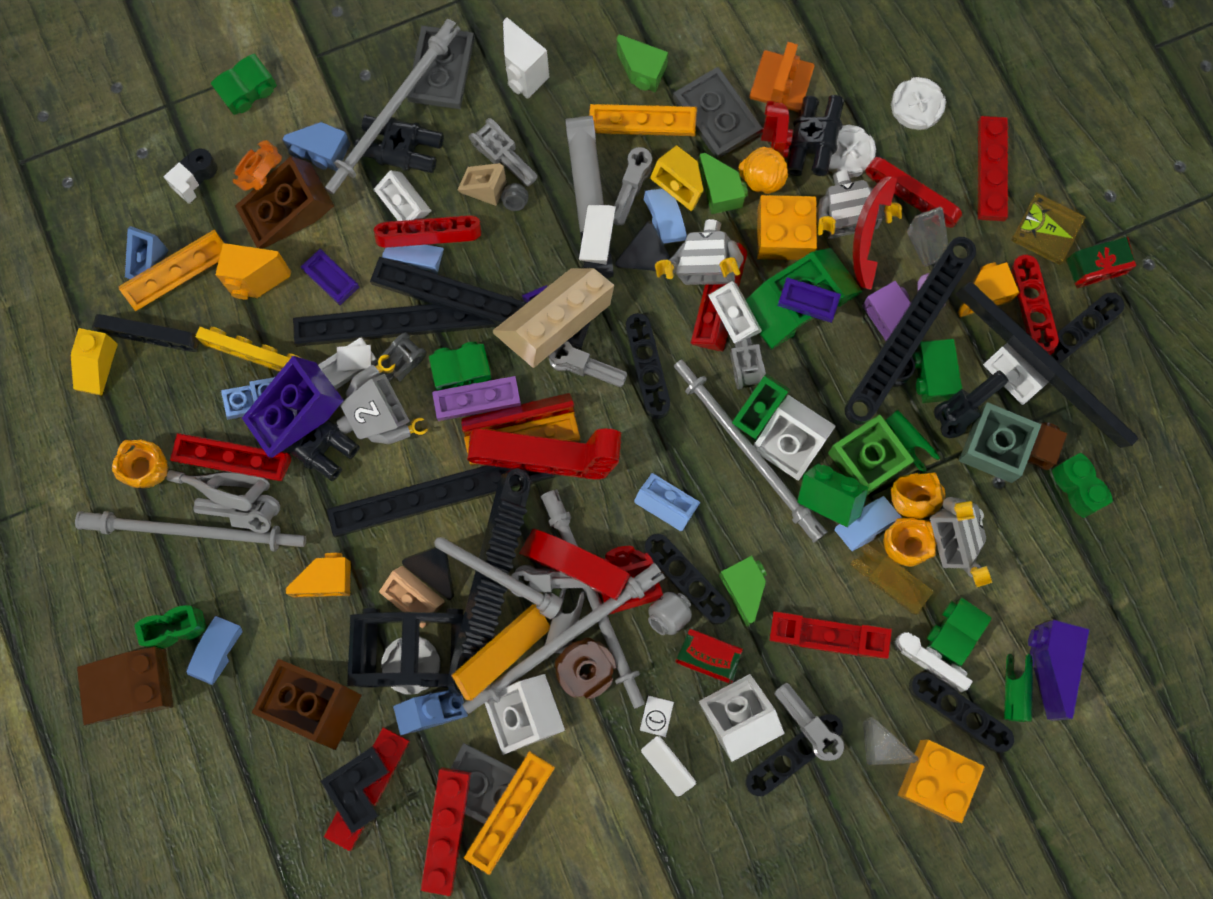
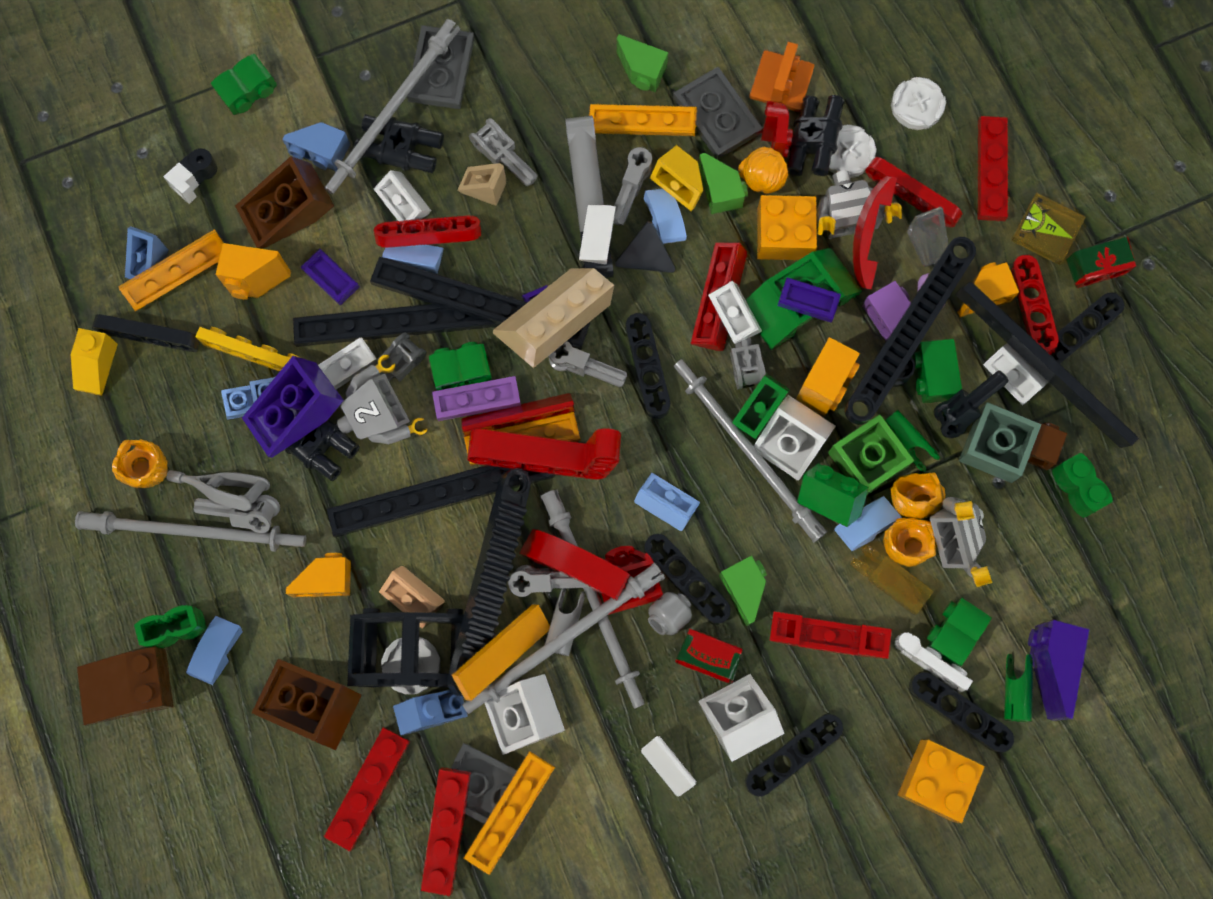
(229, 457): red slope -> none
(256, 165): orange plate -> none
(348, 784): black plate -> none
(353, 357): white sticker -> none
(432, 568): black piece -> none
(514, 197): dark grey plate -> none
(524, 60): white slope -> none
(547, 603): light grey piece -> none
(571, 661): reddish brown plate -> none
(656, 716): white sticker -> none
(704, 258): torso -> none
(810, 725): light grey connector -> none
(831, 372): none -> light orange brick
(884, 747): clear slope -> none

